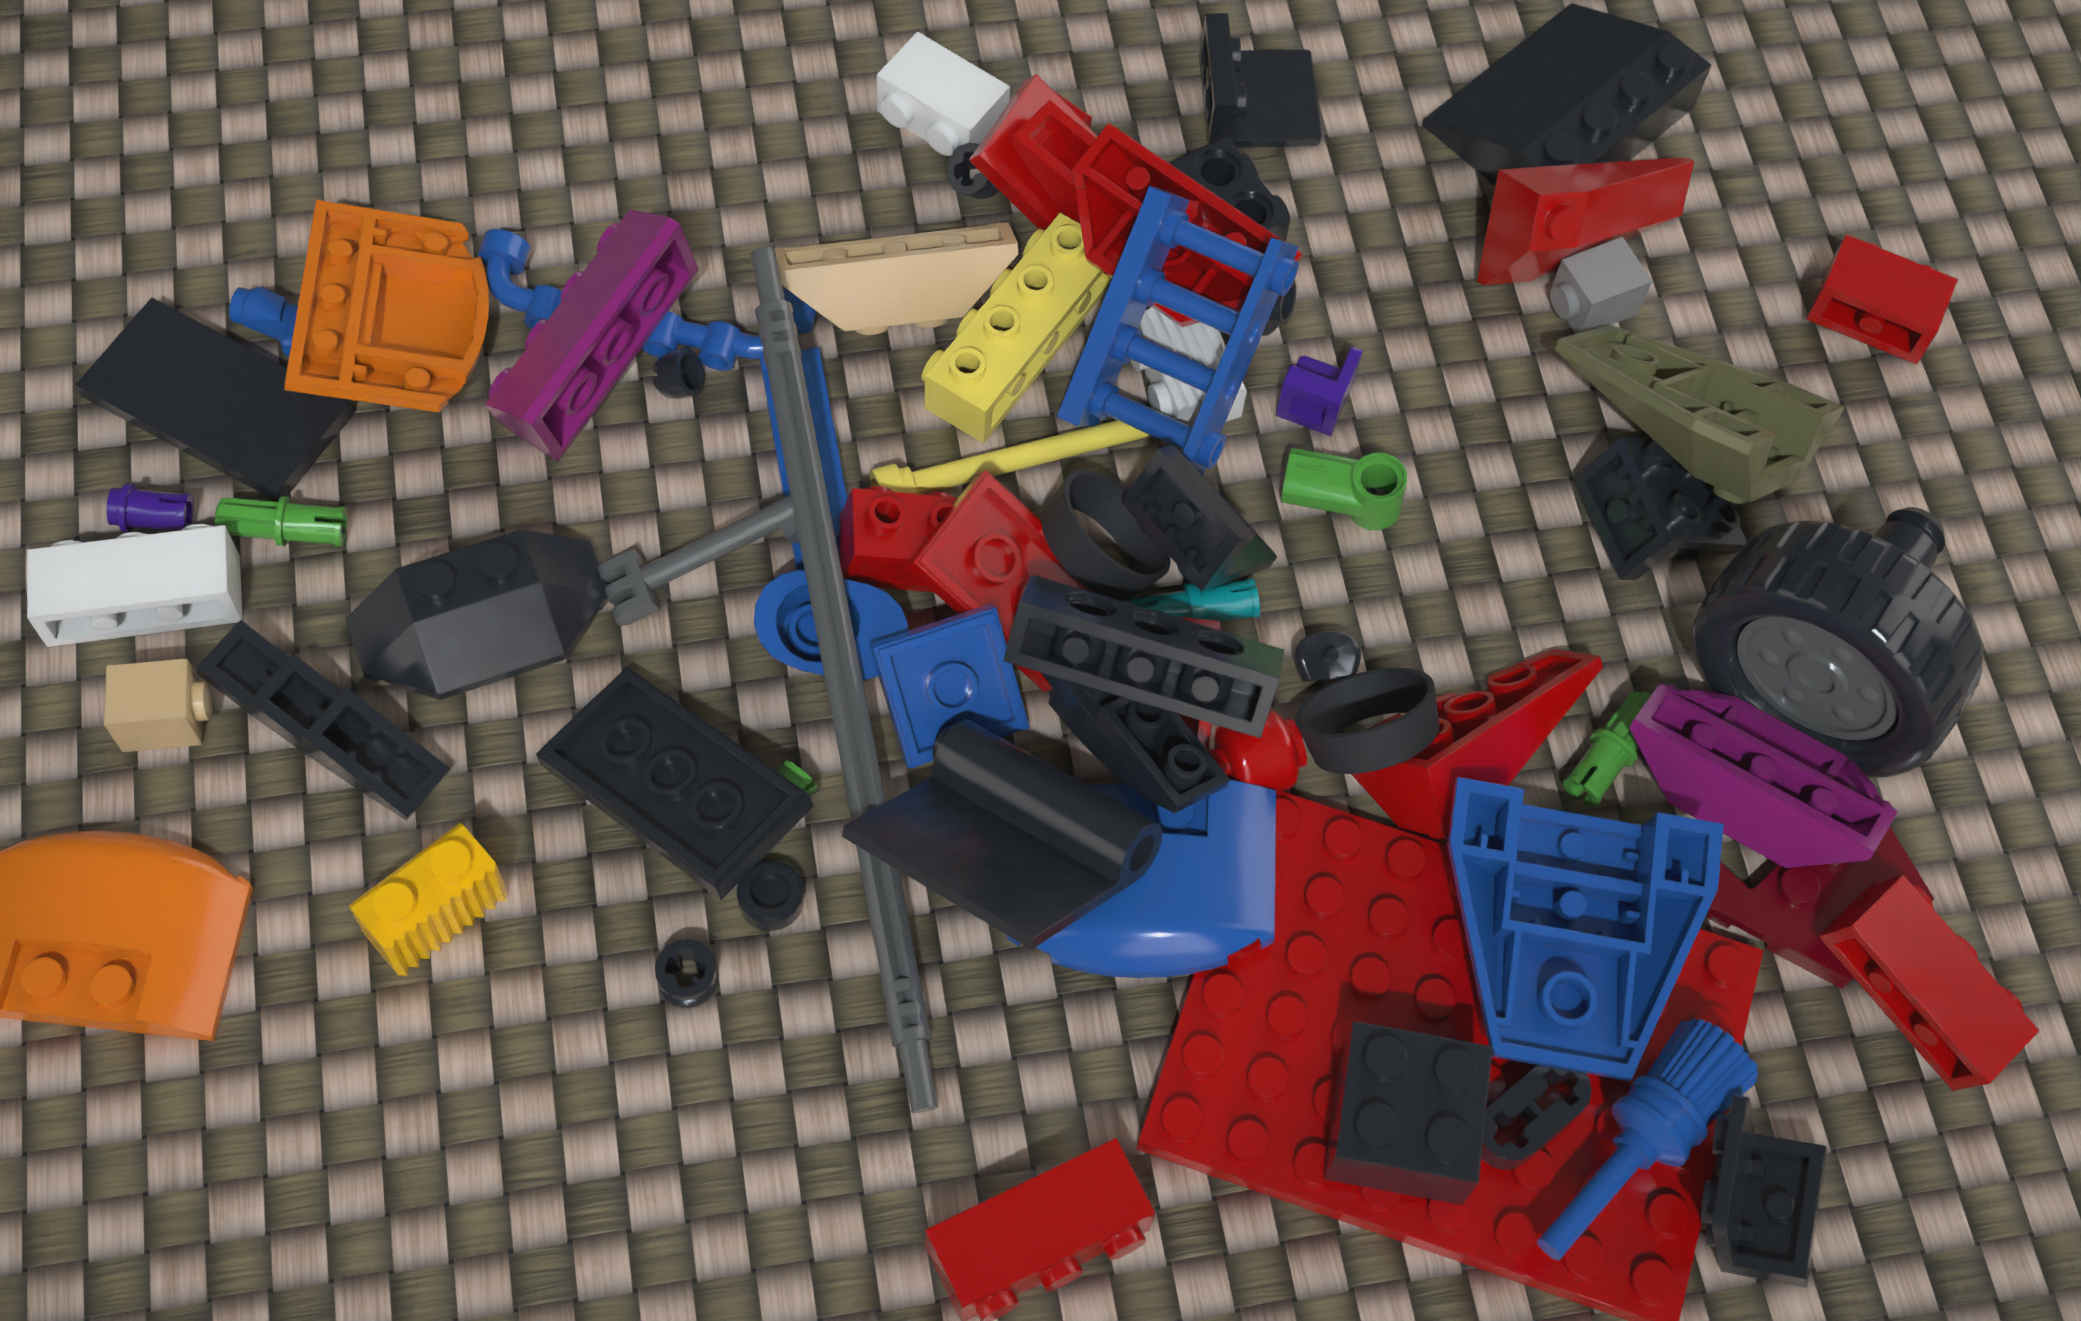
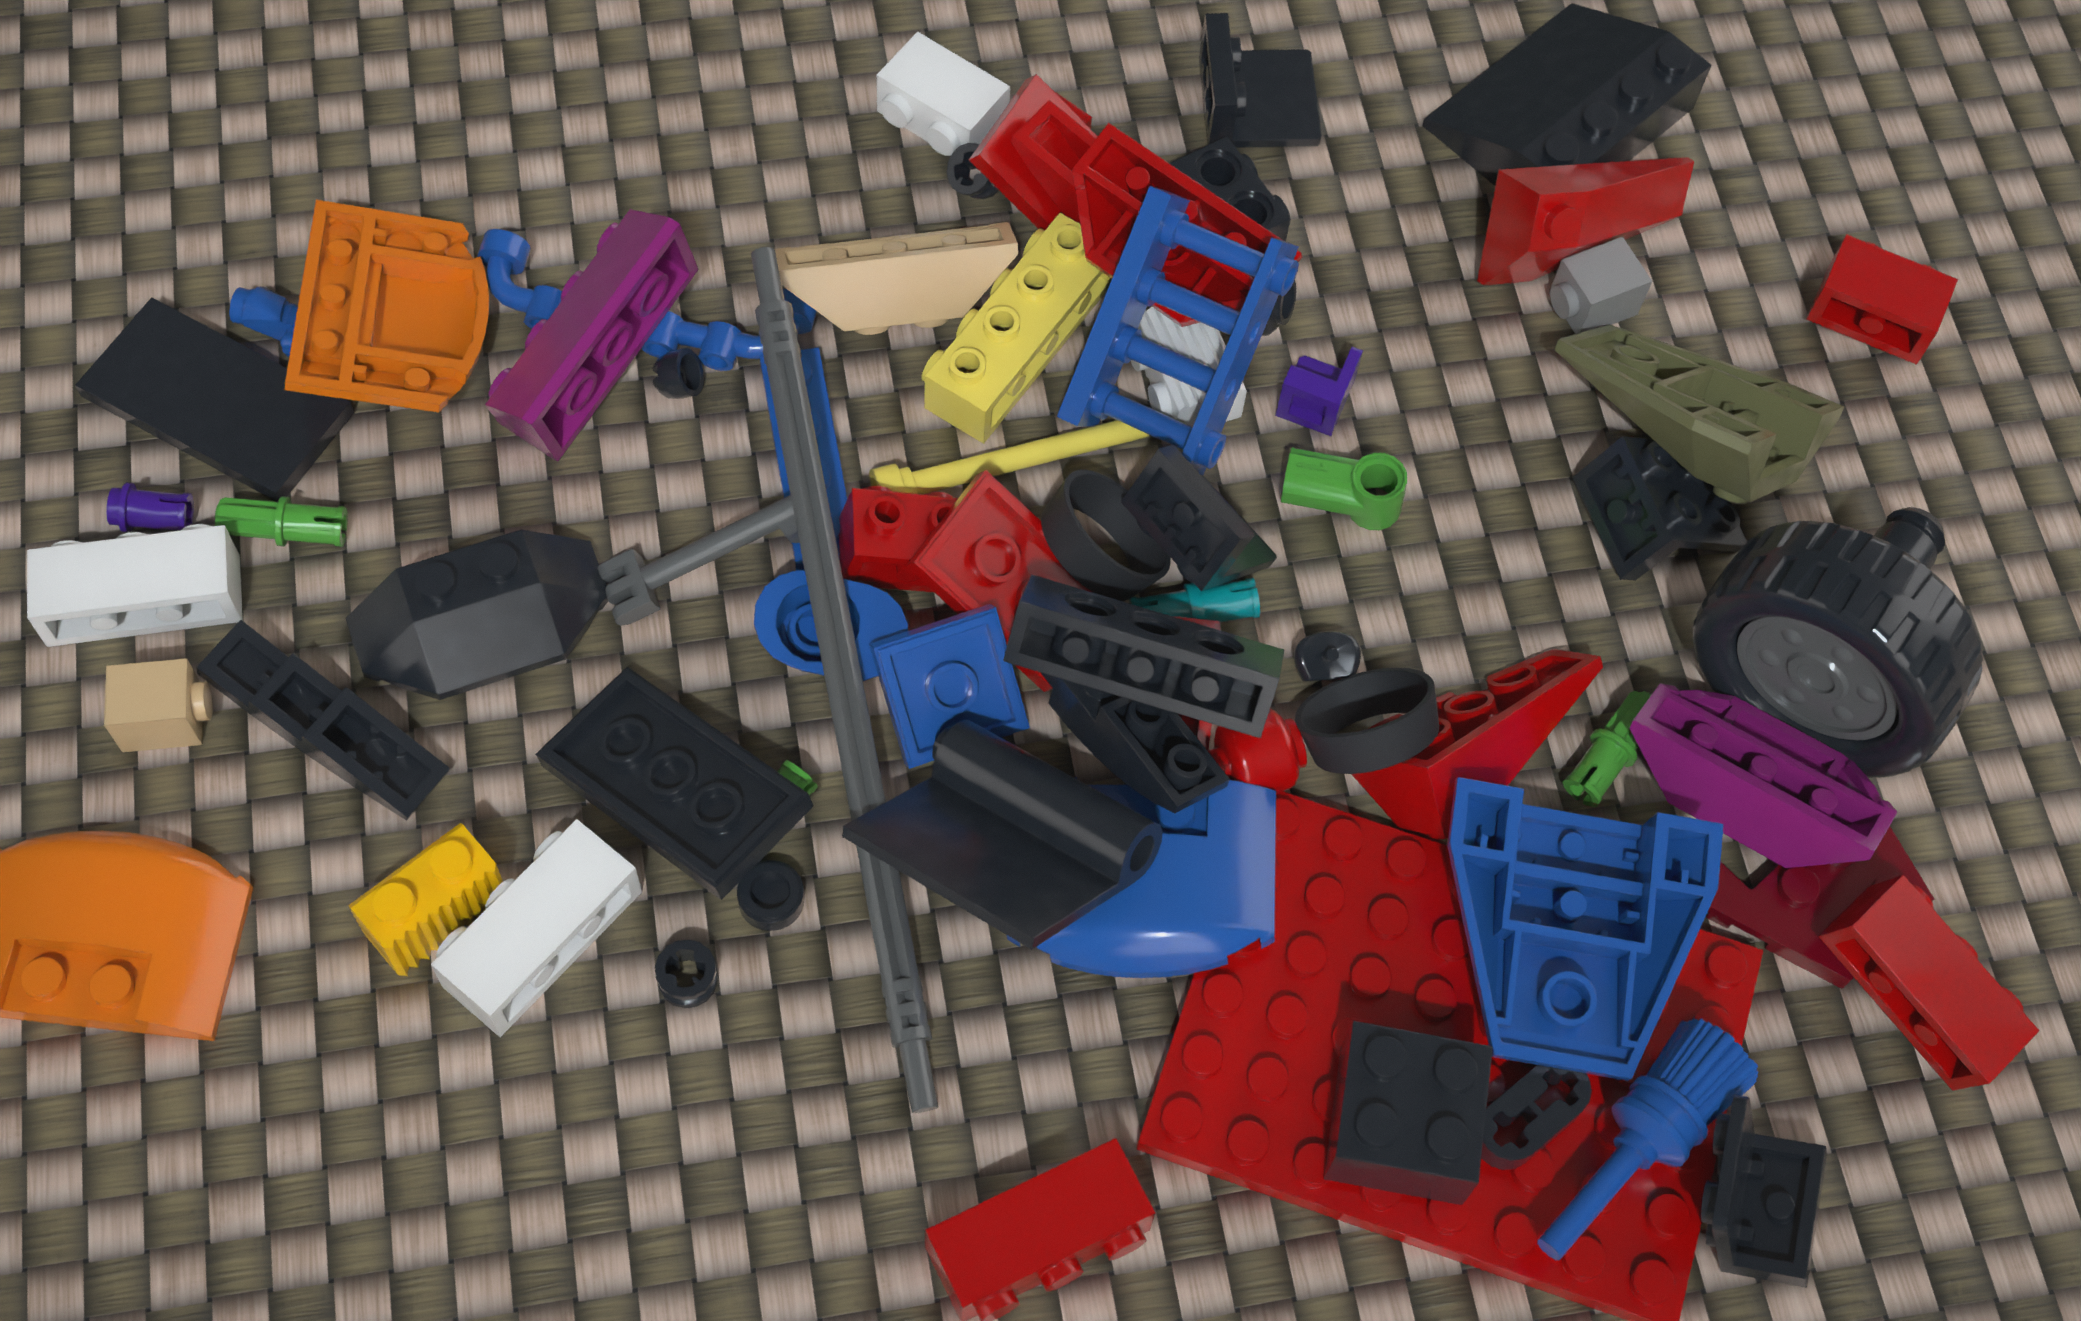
(536, 926): none -> white brick

